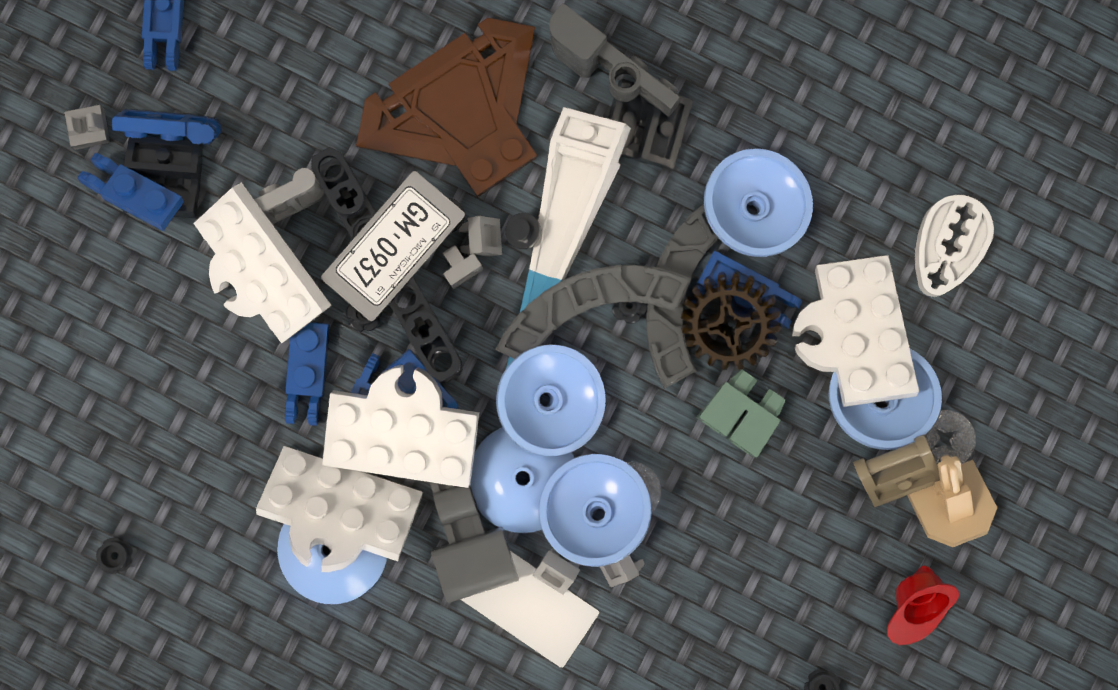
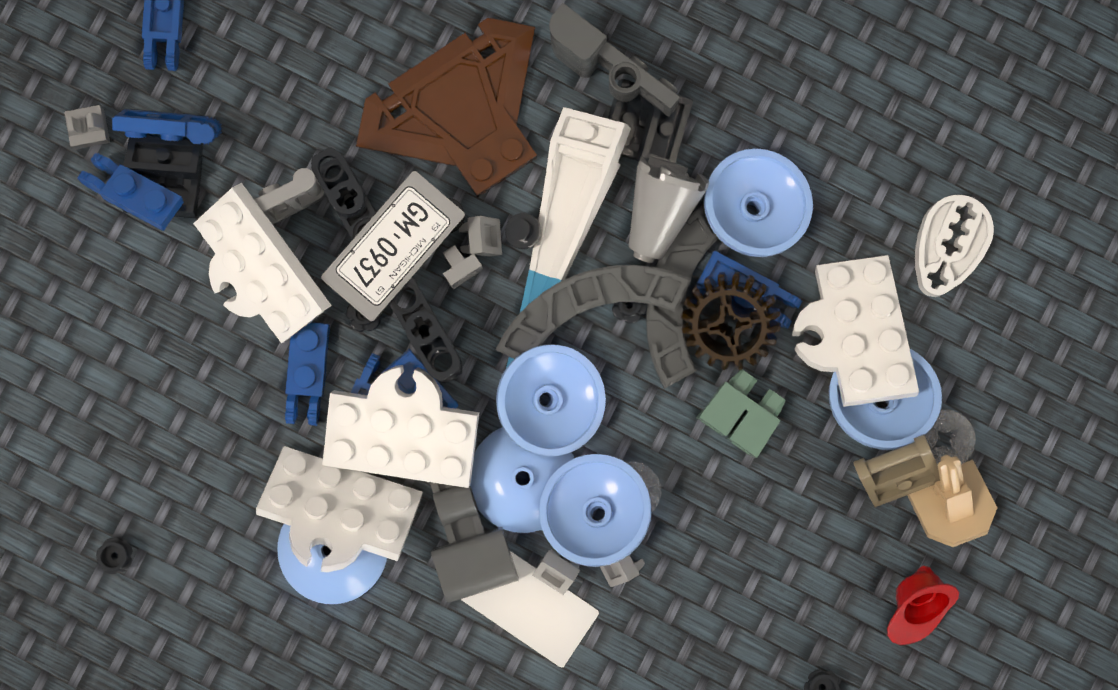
(661, 206): none -> light grey cone

